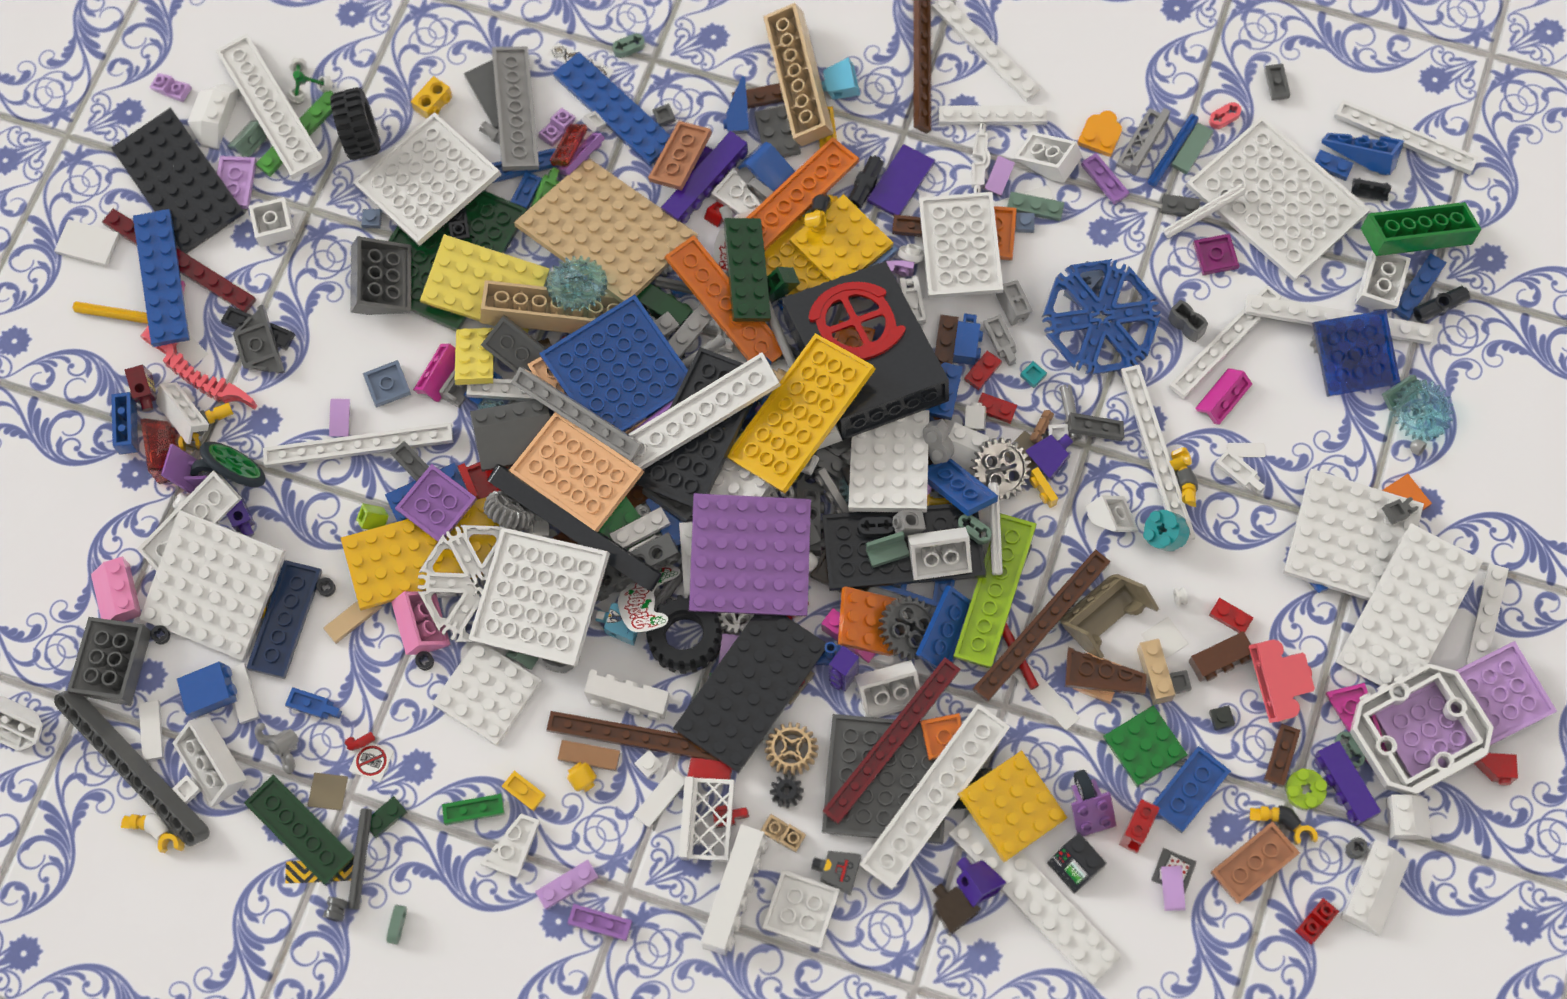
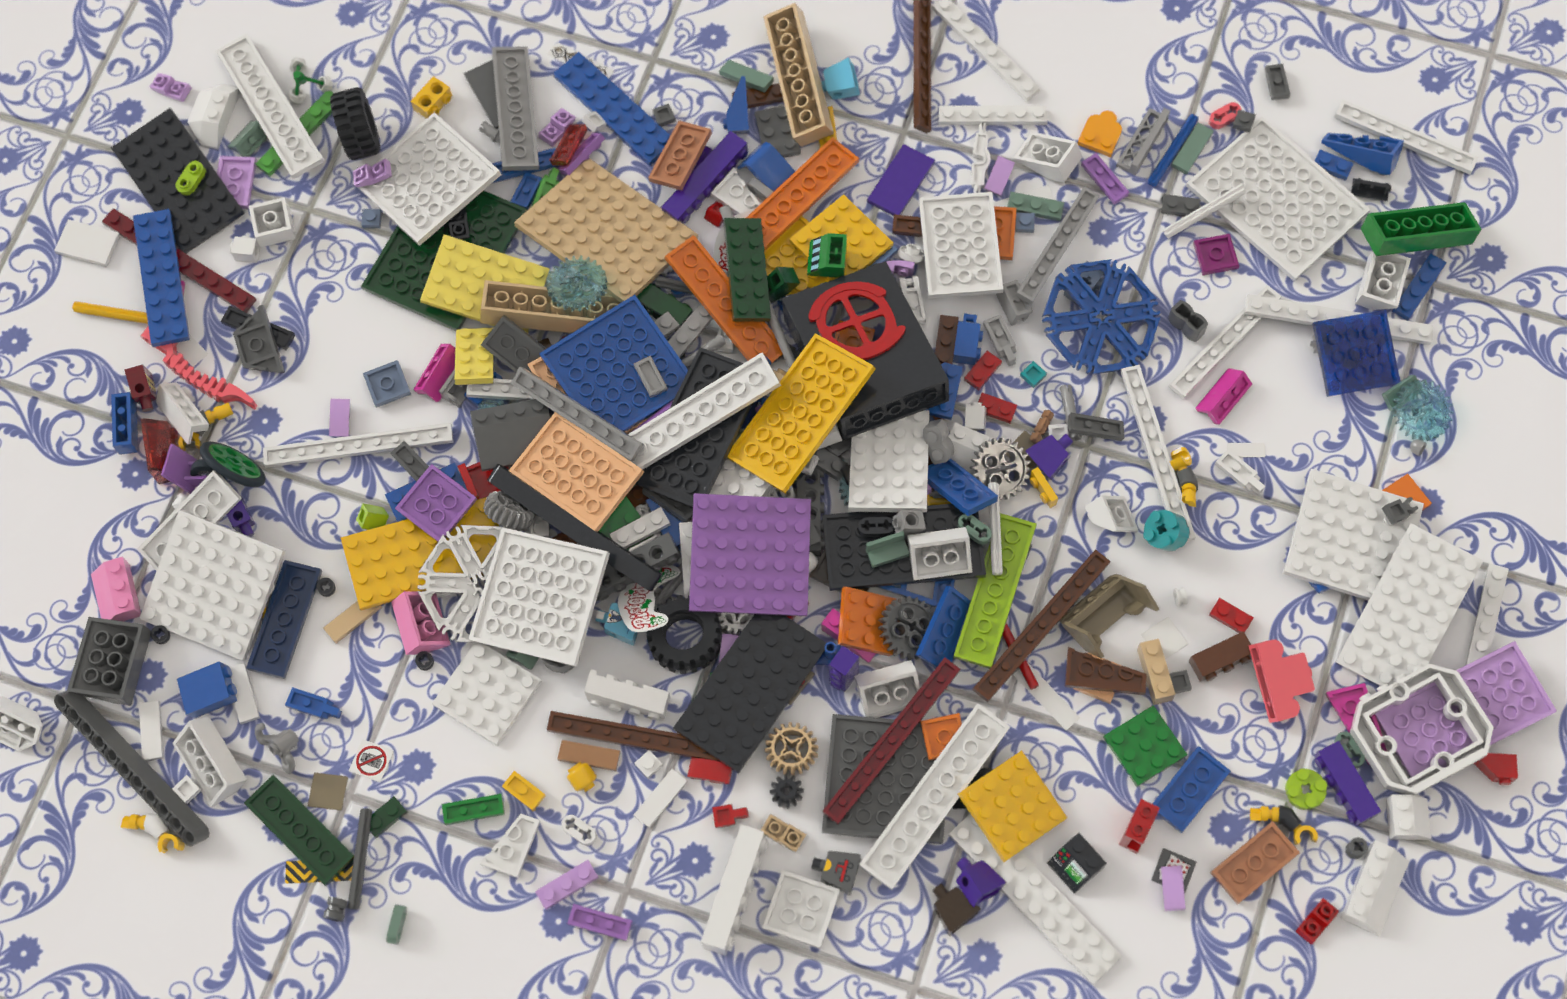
(192, 178): none -> lime plate
(245, 249): none -> white brick
(353, 744): red arm -> none
(373, 174): none -> lavender slope
(380, 277): dark grey slope -> none
(576, 833): none -> white beam
(628, 45): sand green beam -> none
(650, 376): none -> light grey tile
(689, 819): white fence -> none
(754, 78): none -> sand green tile
(819, 207): piece -> none
(827, 255): none -> green slope
(832, 493): light grey plate -> none
(866, 181): black piece -> none
(1057, 245): none -> light grey plate
(1091, 812): medium lavender plate -> none
(1222, 717): pearl dark grey plate -> none
(1244, 121): none -> dark grey plate
(1282, 755): reddish brown plate -> none
(1433, 307): black piece -> none

